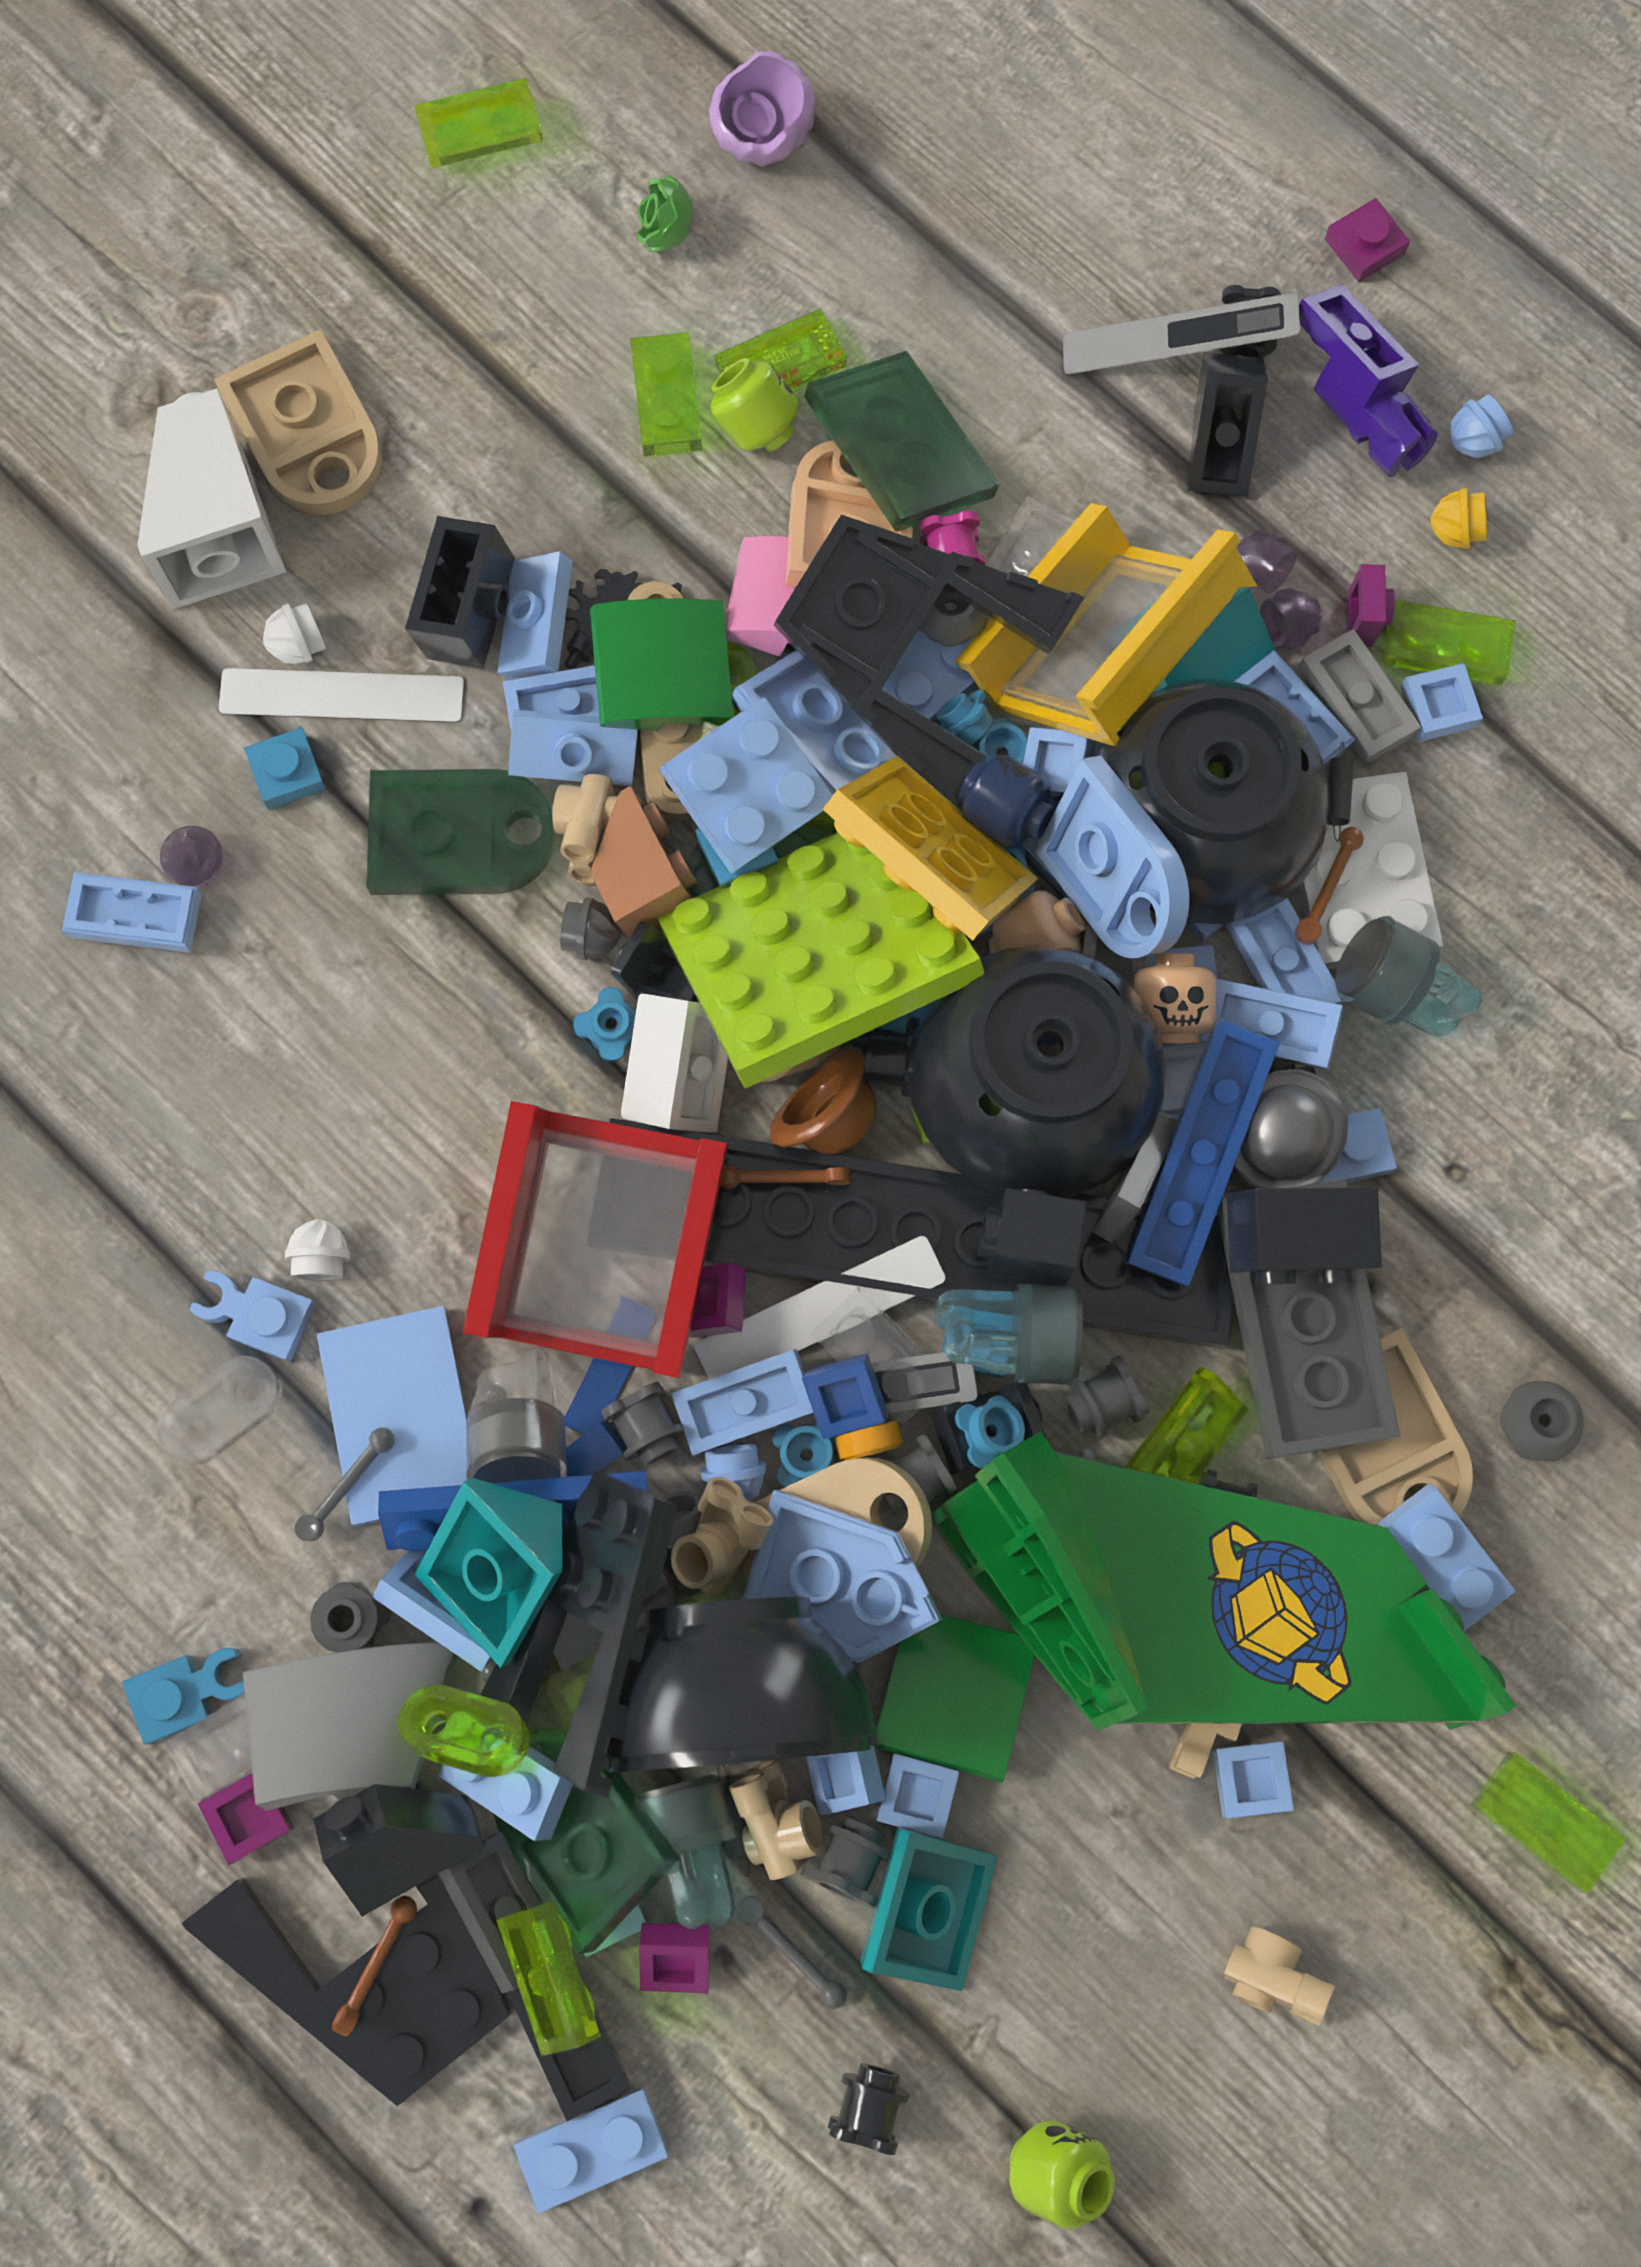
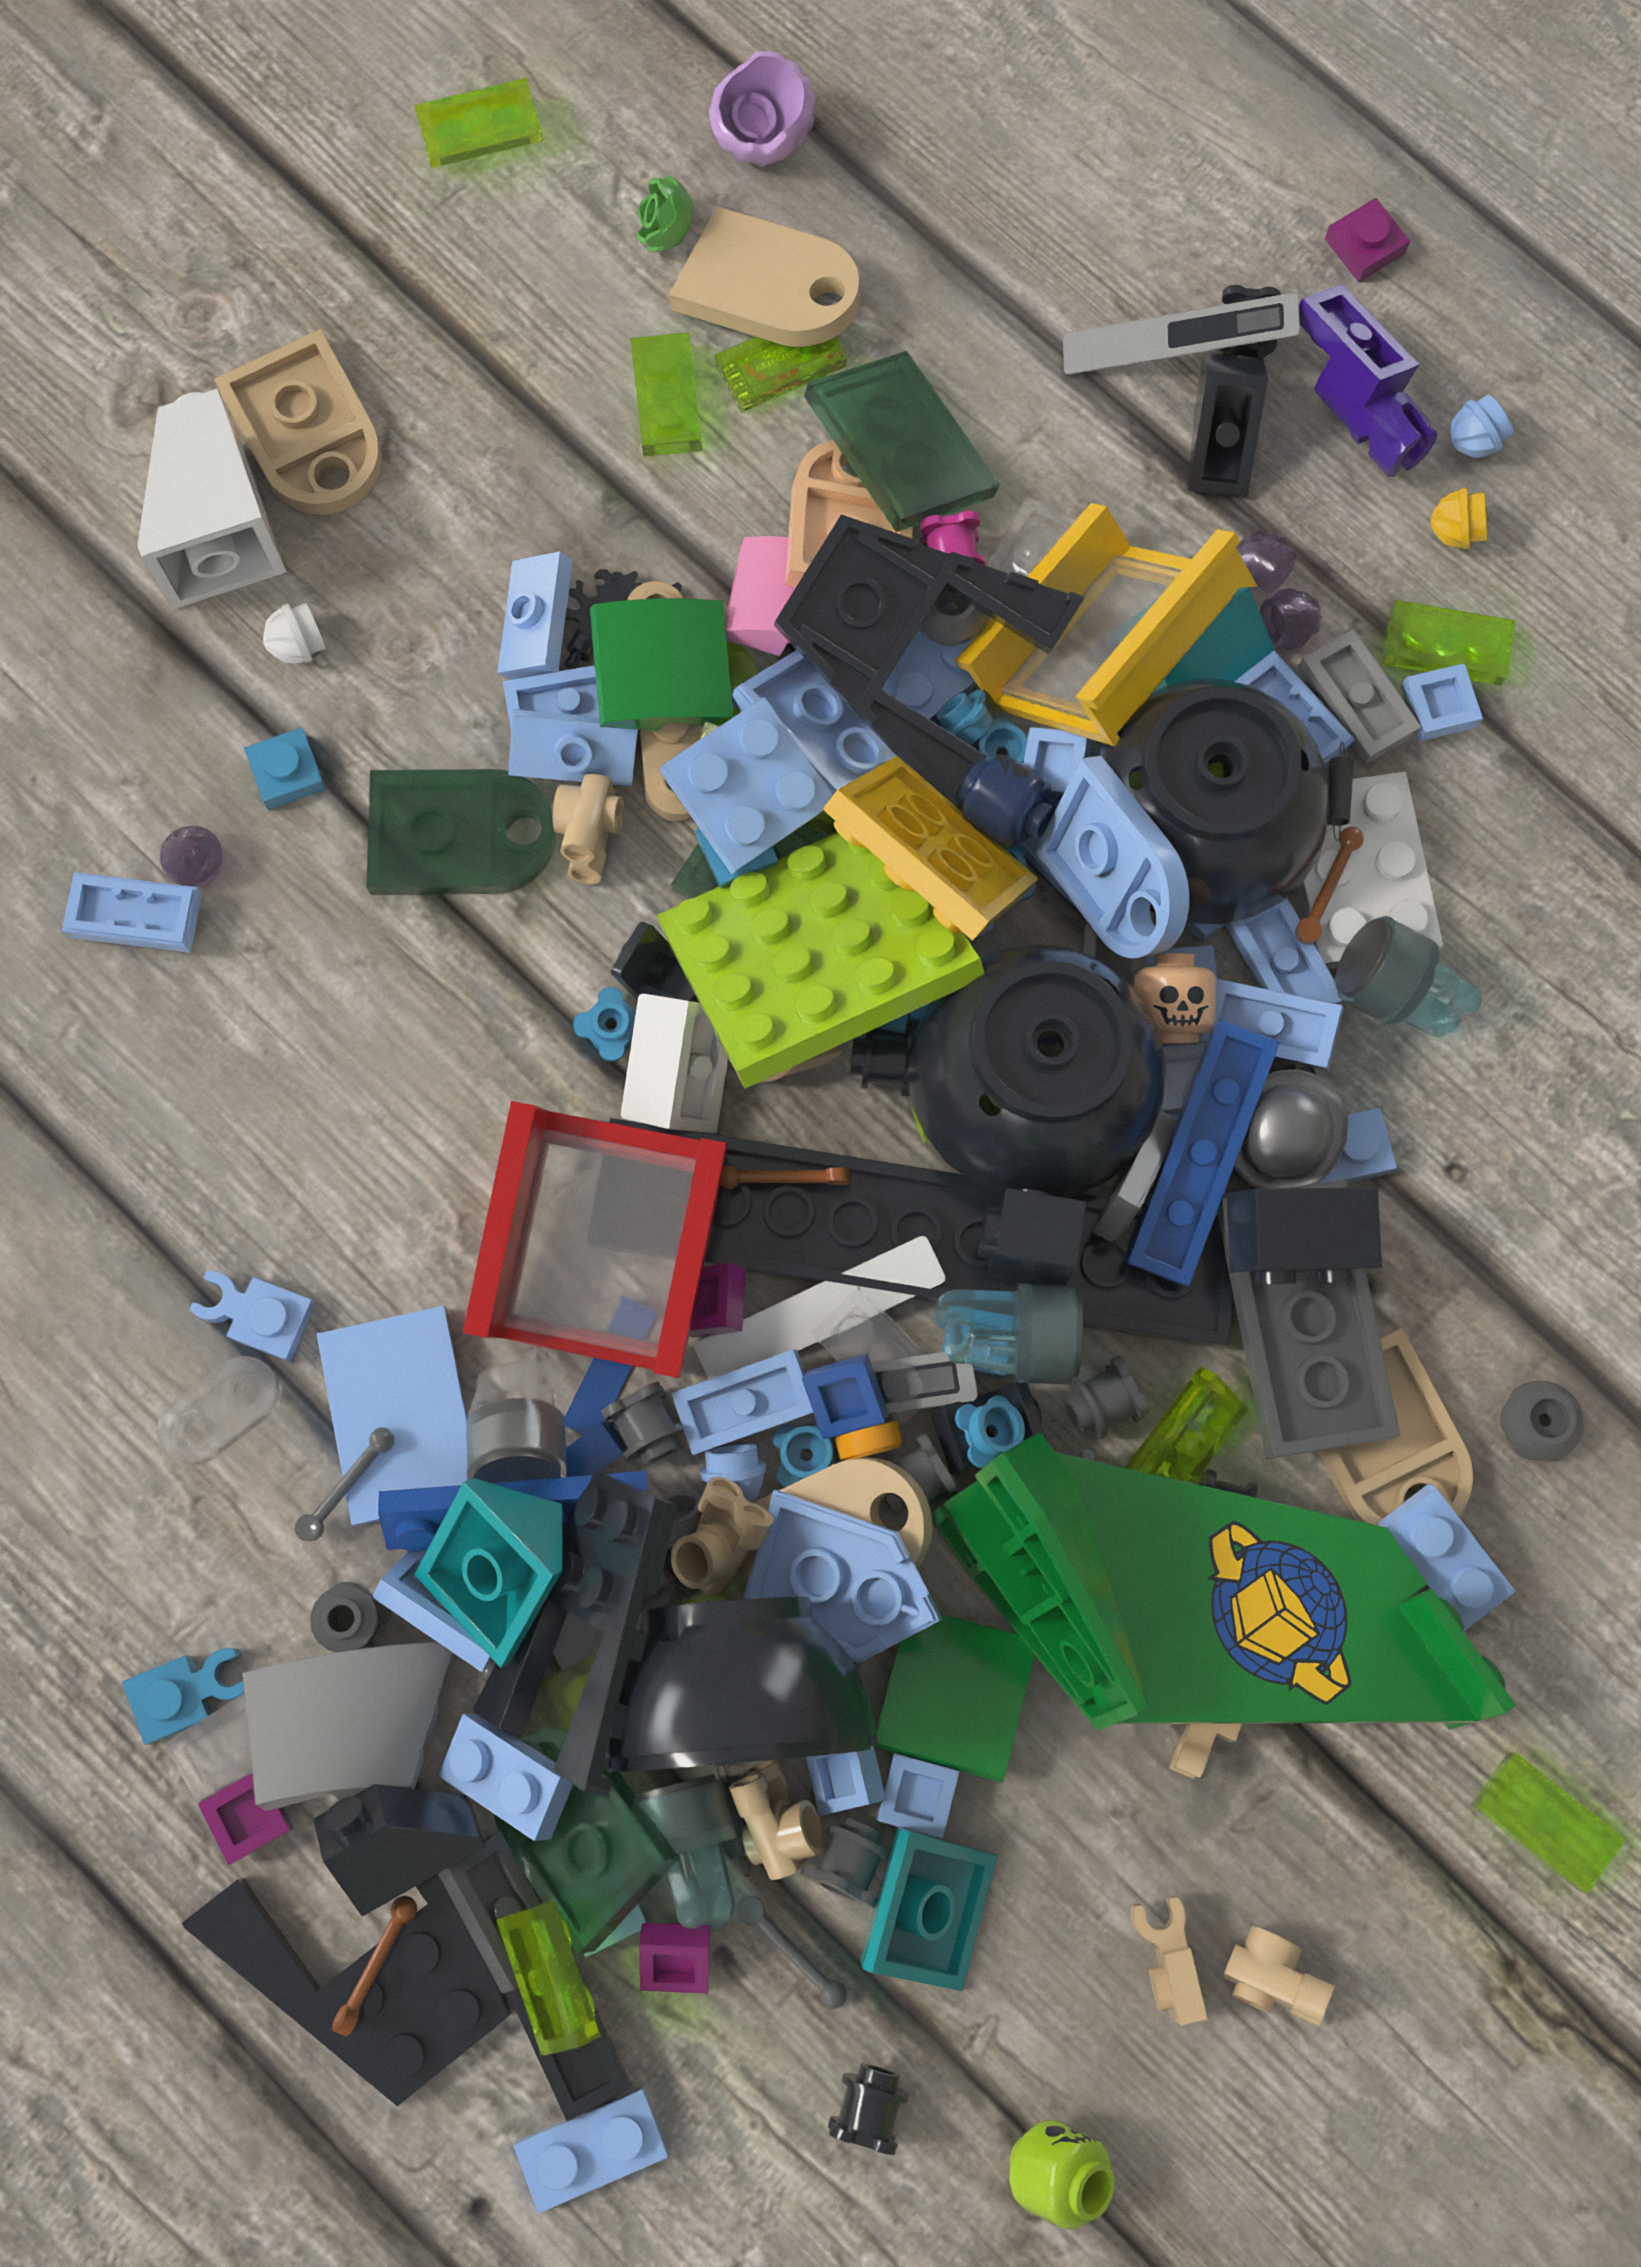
(317, 1252): white plate -> none
(341, 695): white sticker -> none
(460, 592): black brick -> none
(470, 1730): clear neon green plate -> none
(588, 929): dark grey plate -> none
(636, 867): nougat slope -> none
(754, 405): lime head -> none
(765, 281): none -> tan tile
(829, 1107): dark orange hat -> none
(1039, 921): light nougat head -> none
(1175, 1979): none -> tan plate
(1253, 1779): light blue plate -> none
(1370, 603): magenta plate -> none

